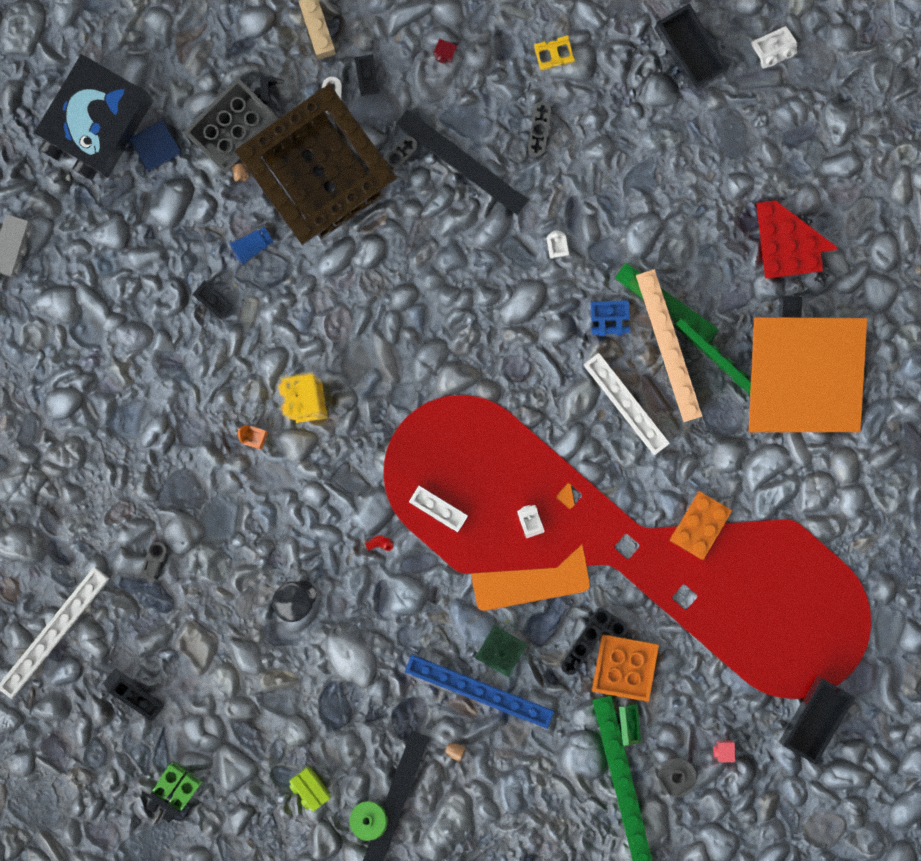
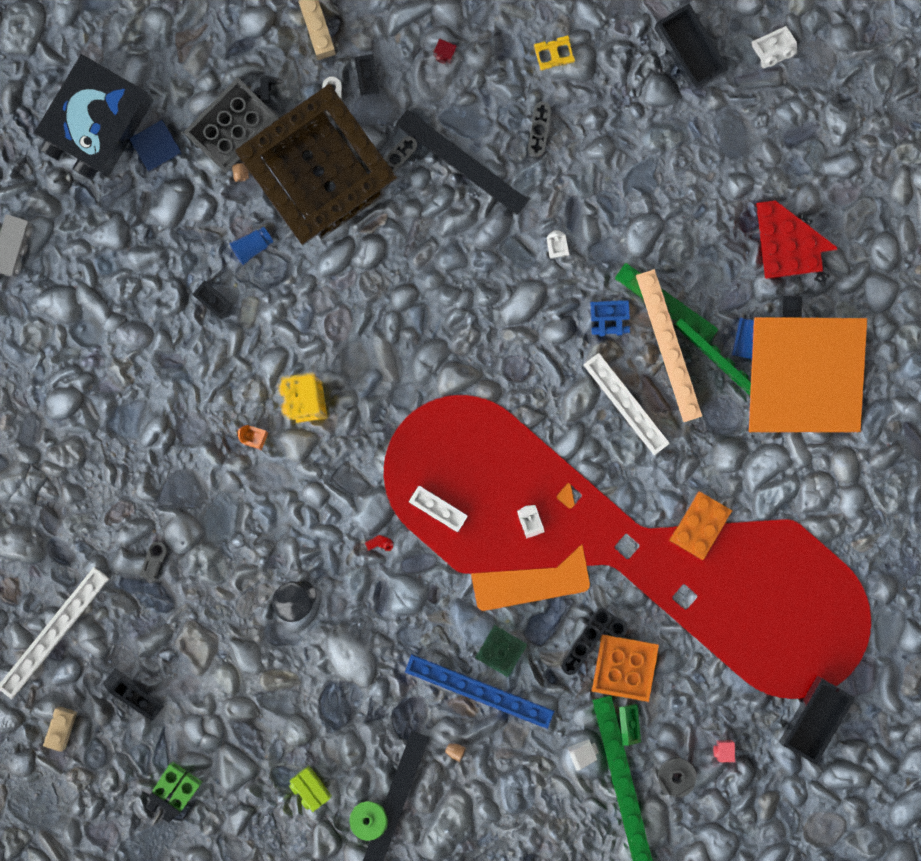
(60, 728): none -> tan brick
(583, 754): none -> white slope
(744, 339): none -> blue plate

